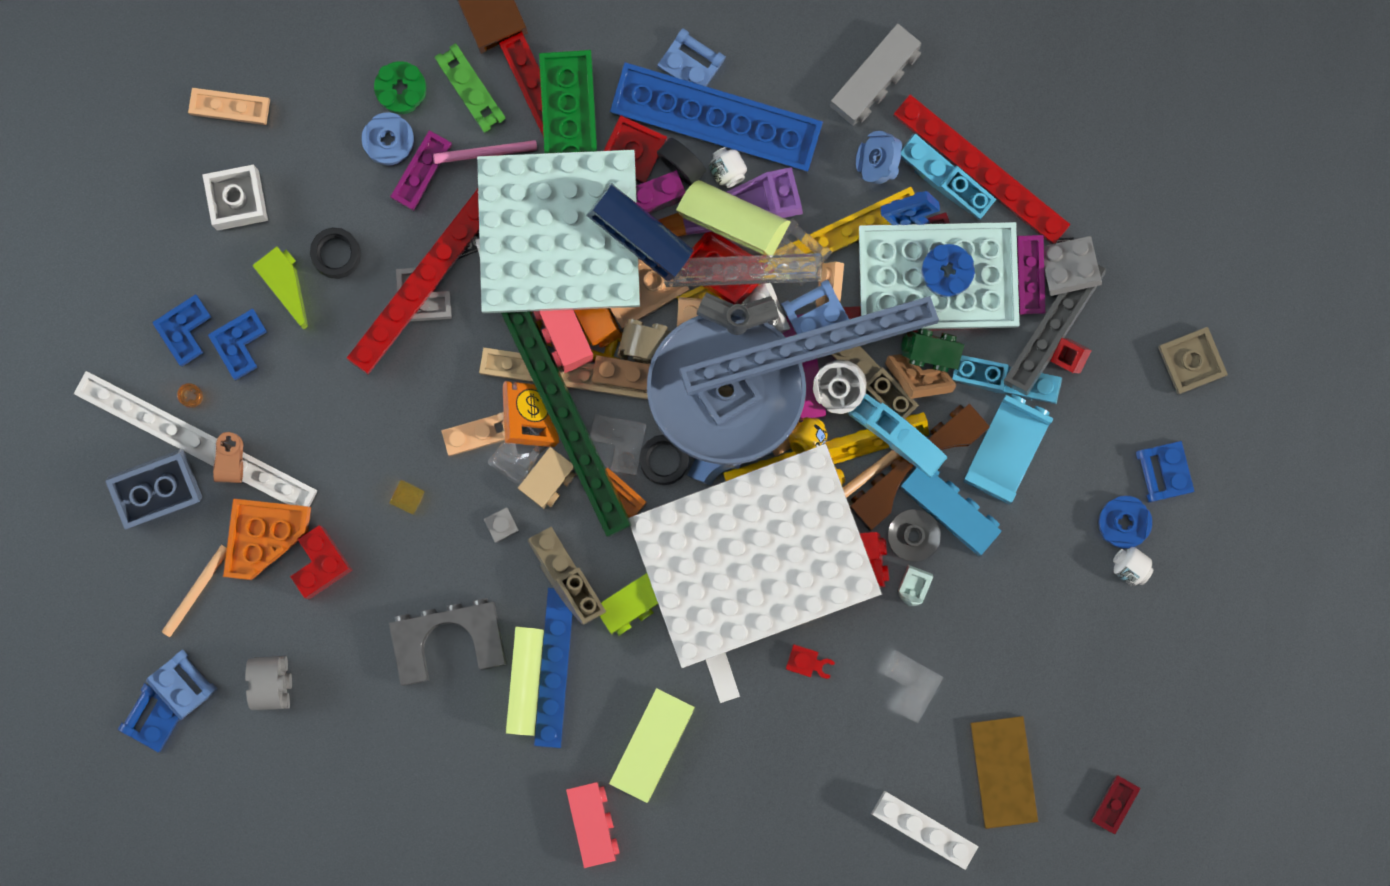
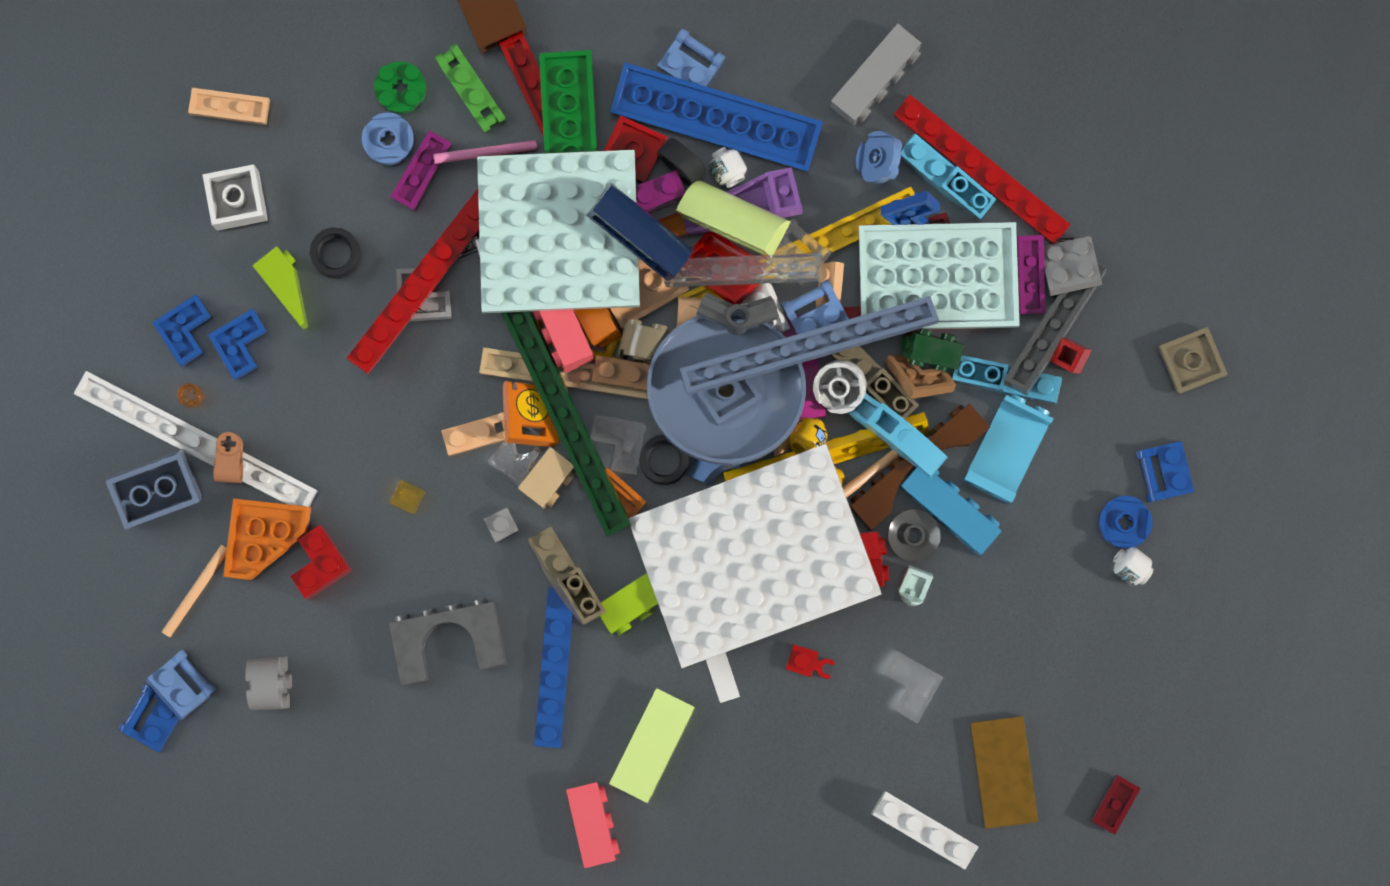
(525, 681): yellowish green brick -> none
(934, 276): blue plate -> none

